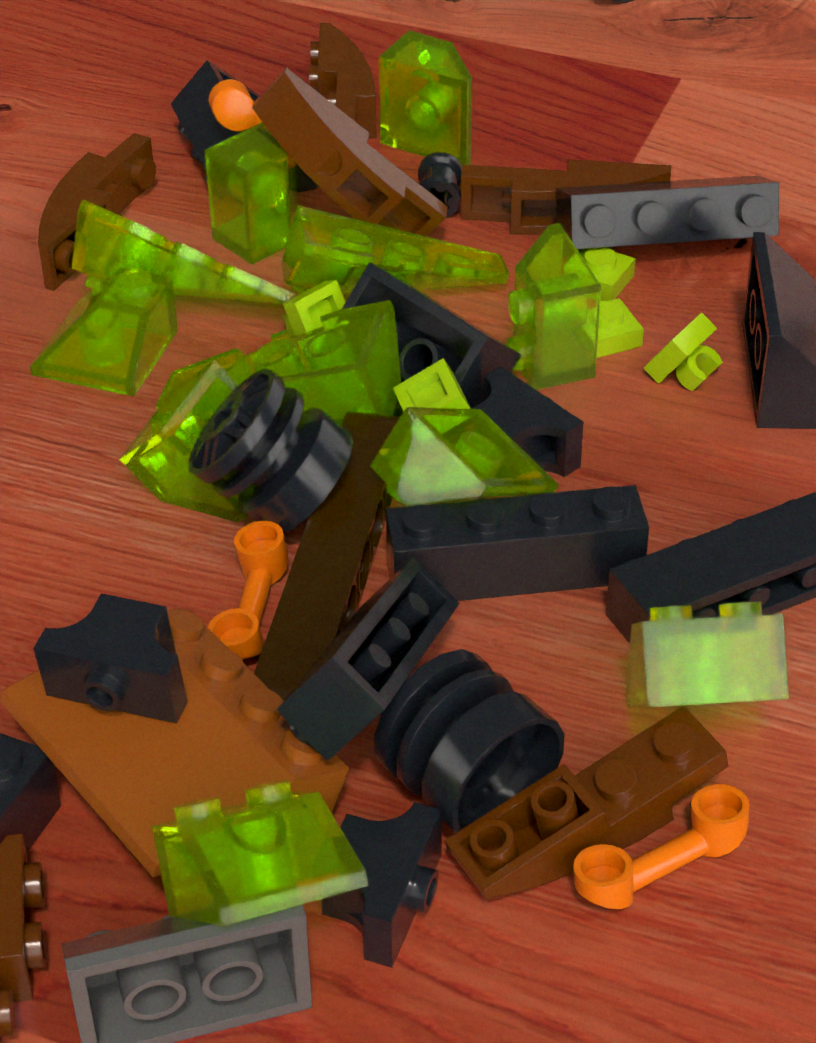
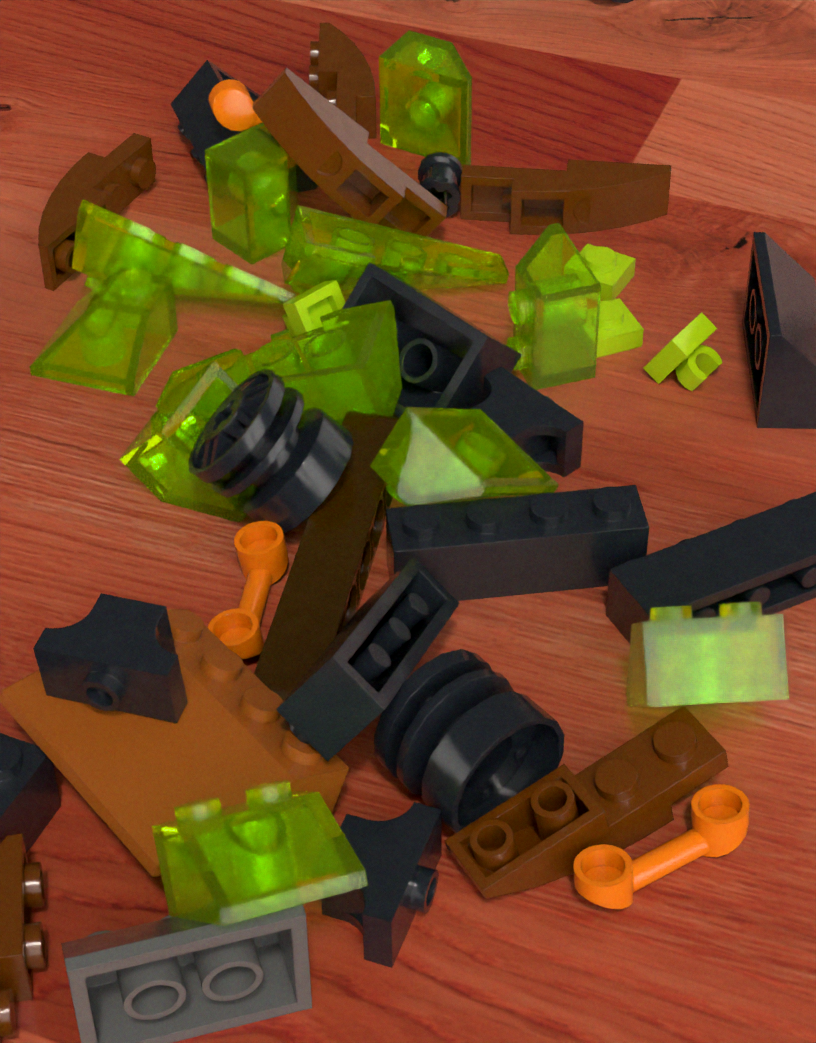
(432, 389): lime plate -> none
(668, 211): brick -> none

